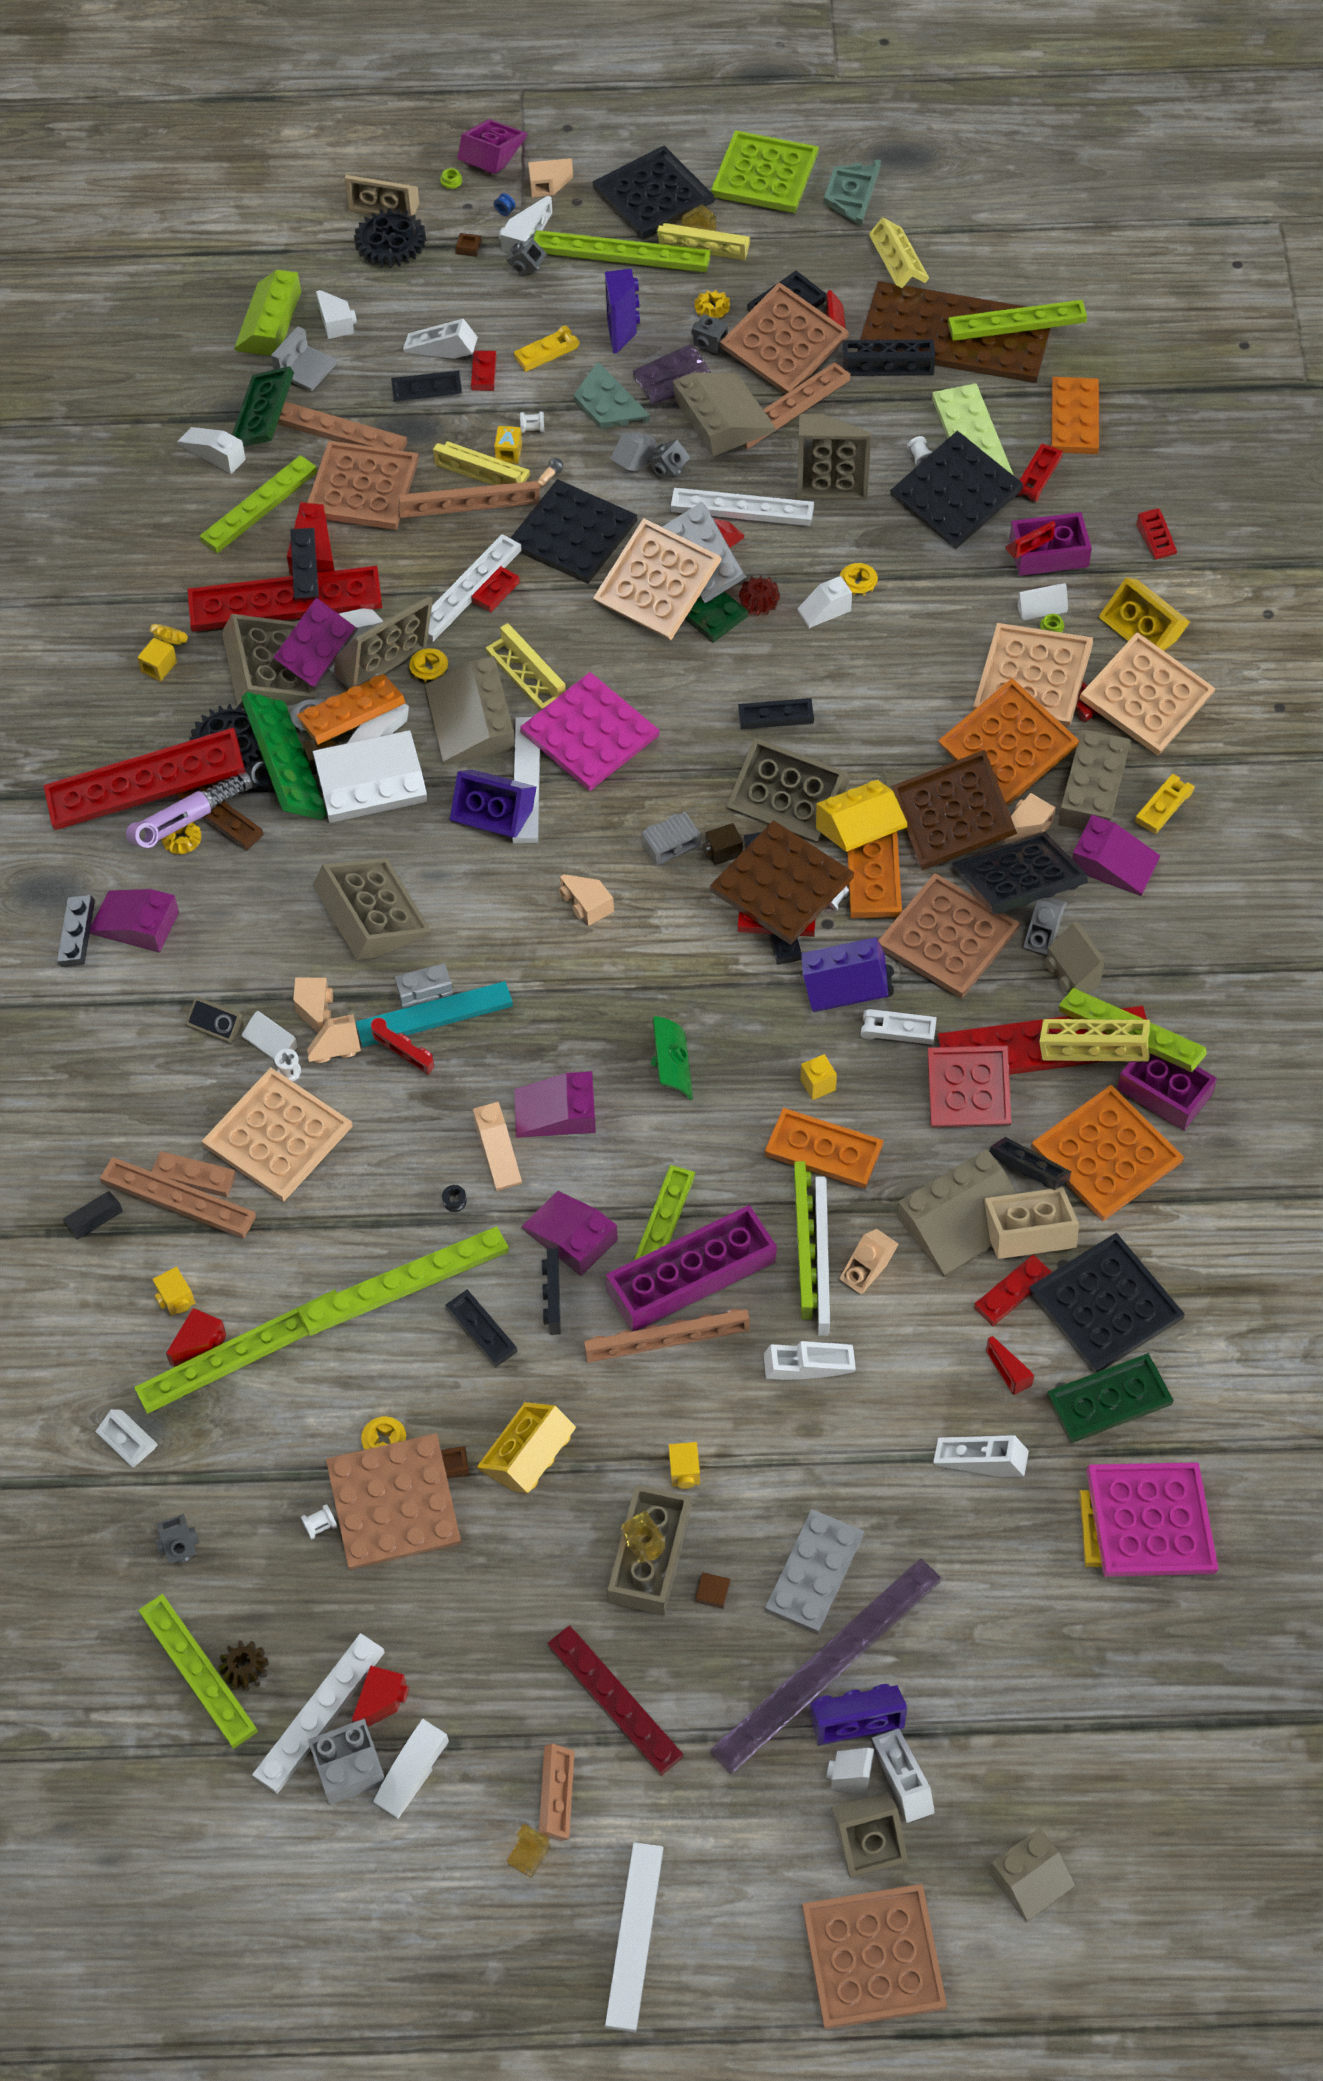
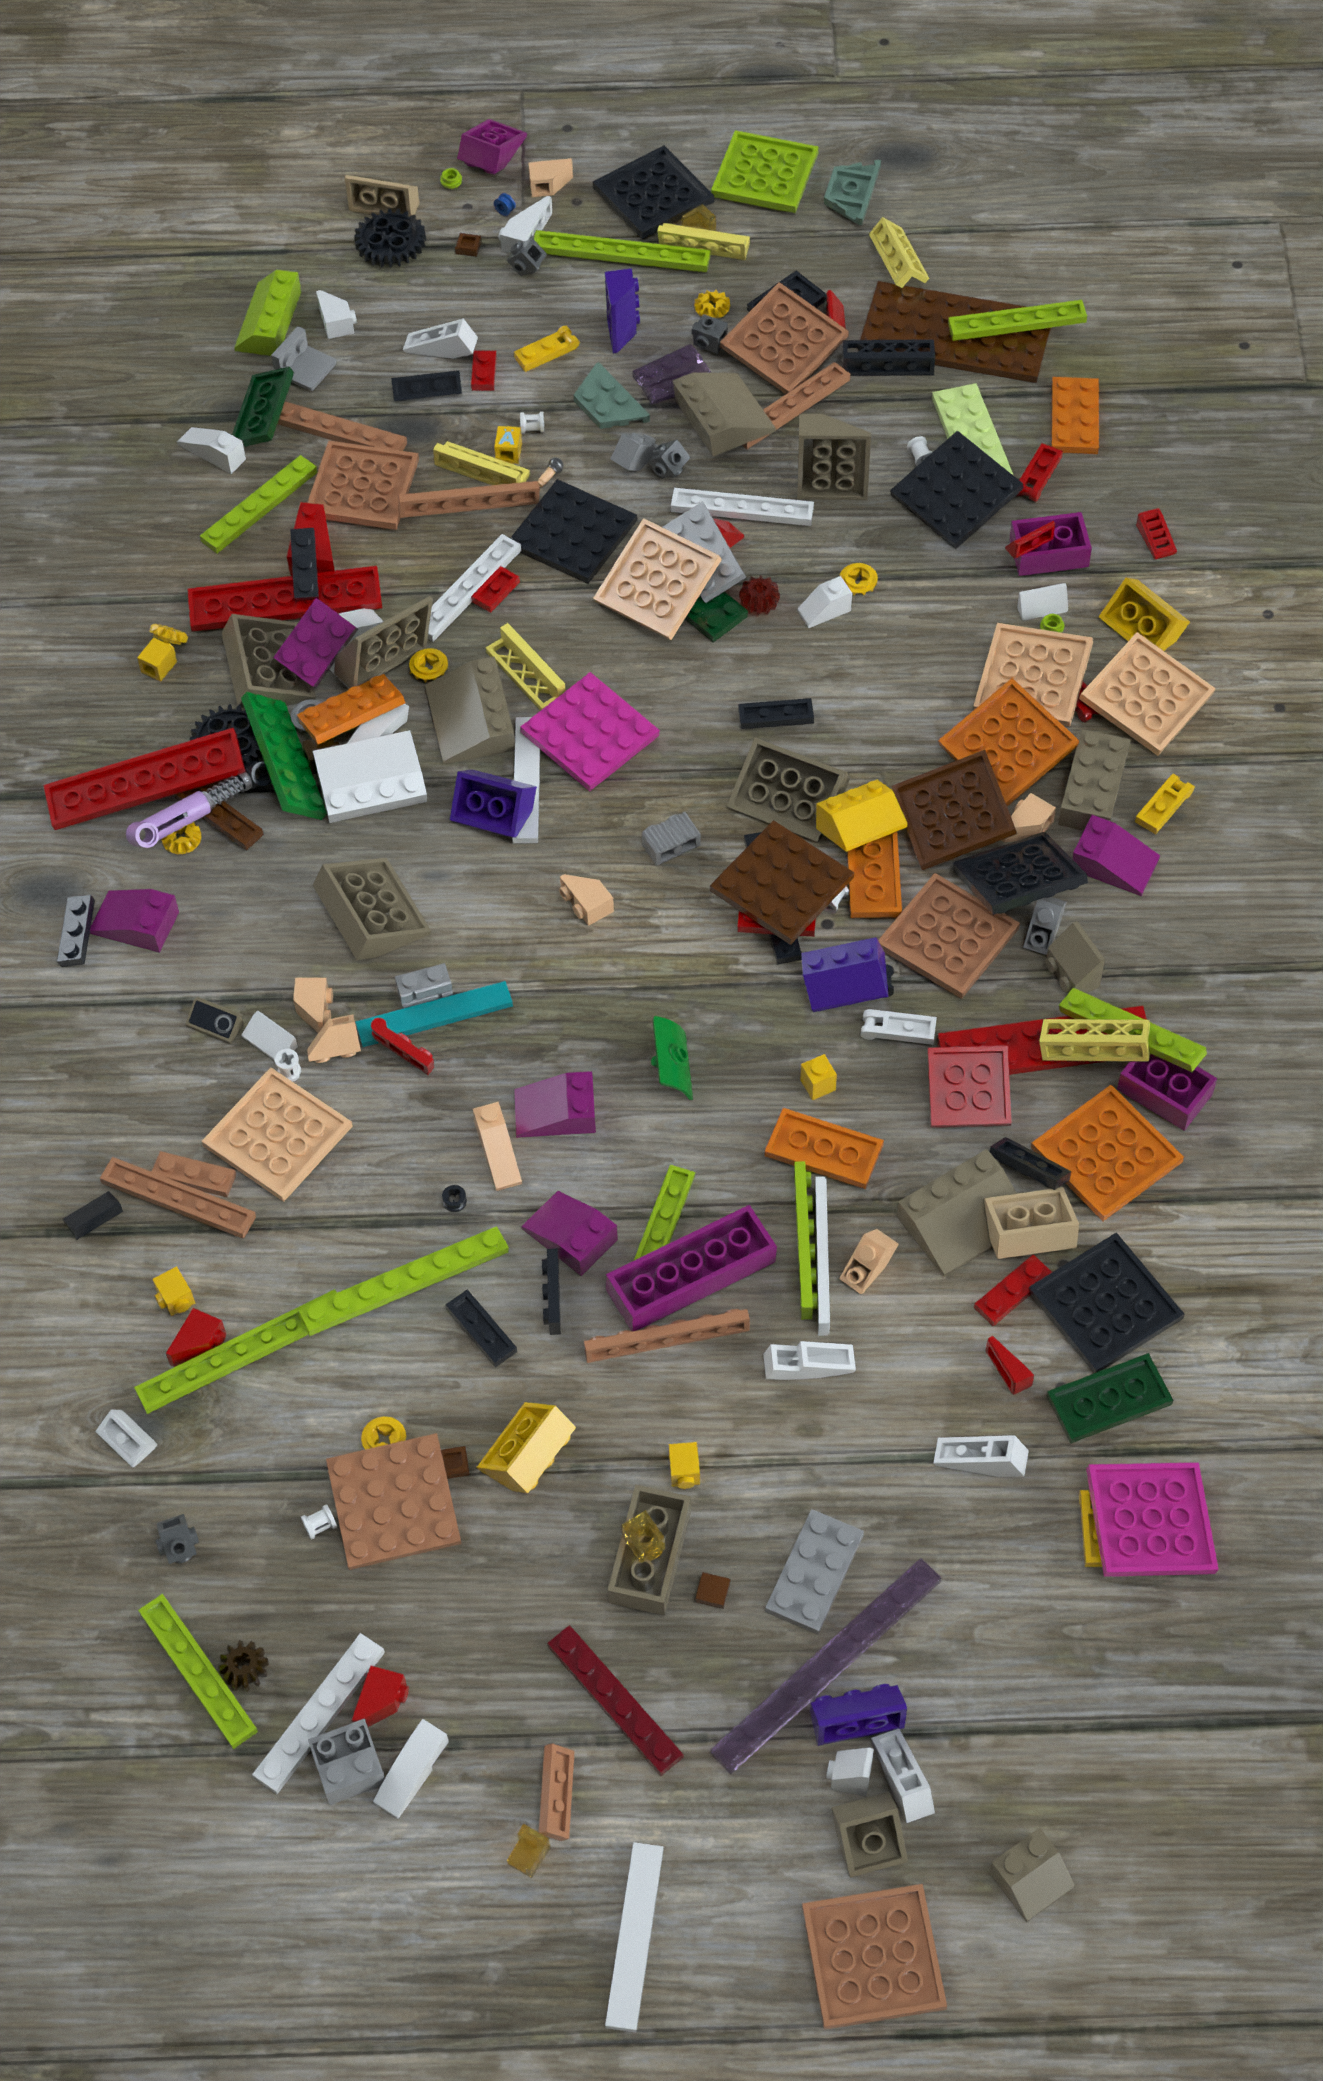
(723, 844): dark brown brick -> none

